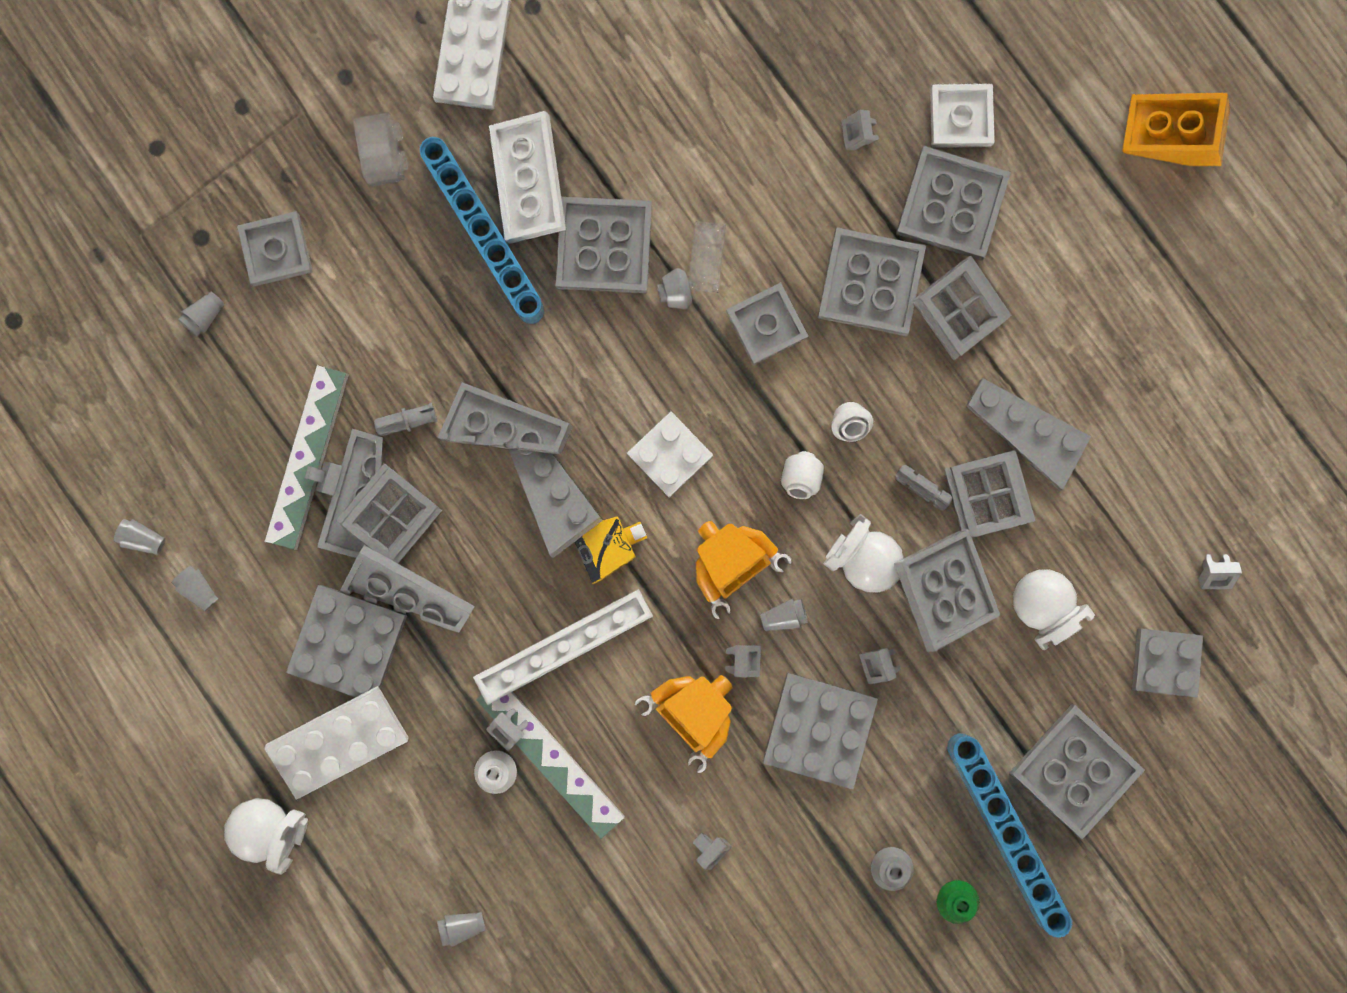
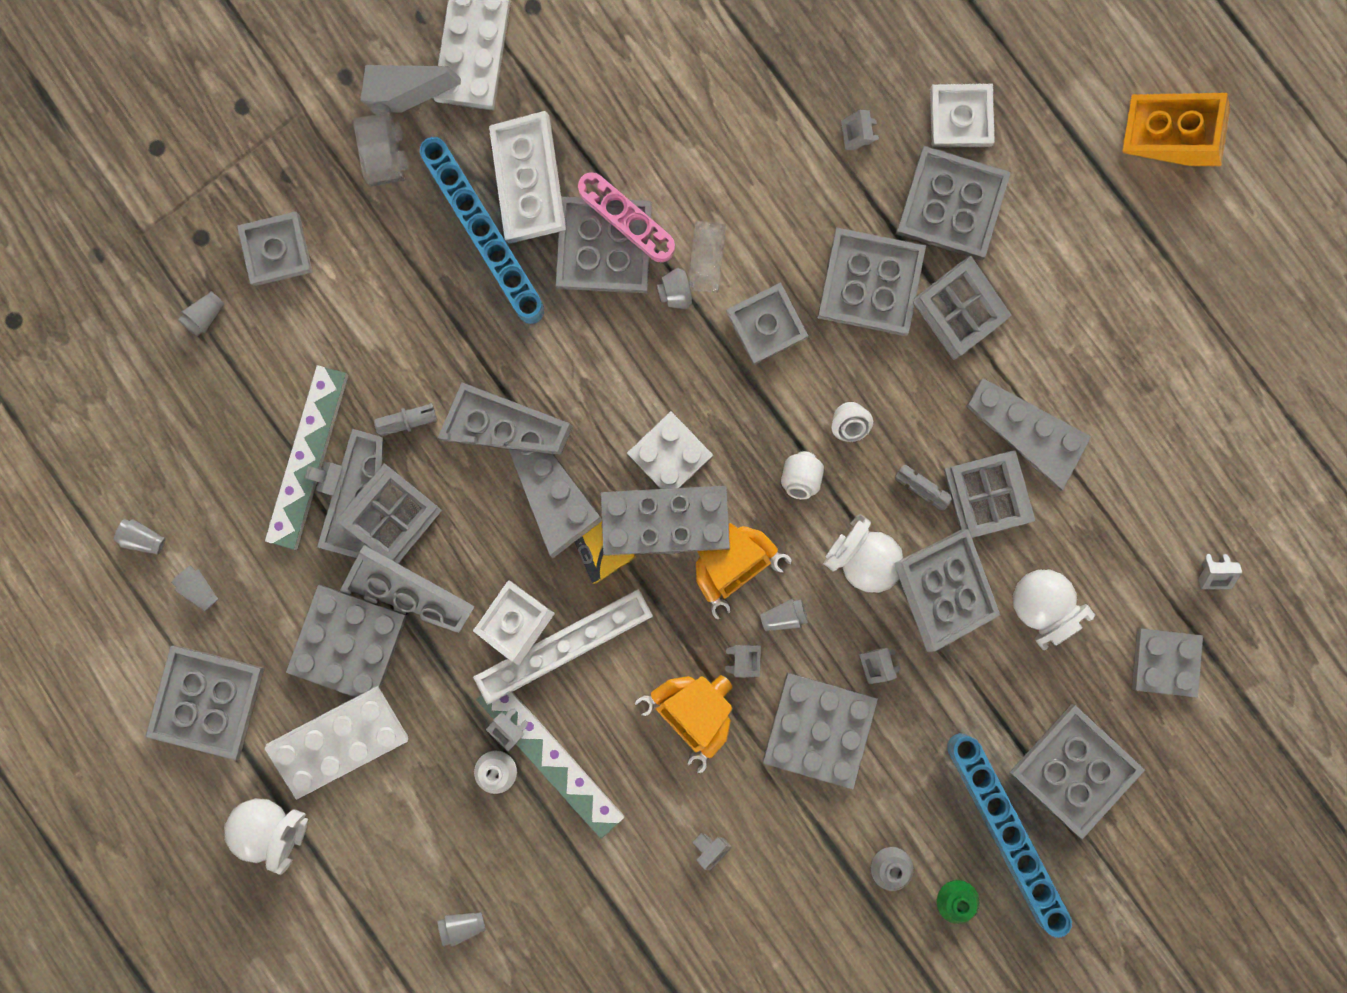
(204, 702): none -> light grey plate
(403, 87): none -> light grey slope
(513, 622): none -> white plate
(629, 214): none -> bright pink beam
(665, 520): none -> light grey plate

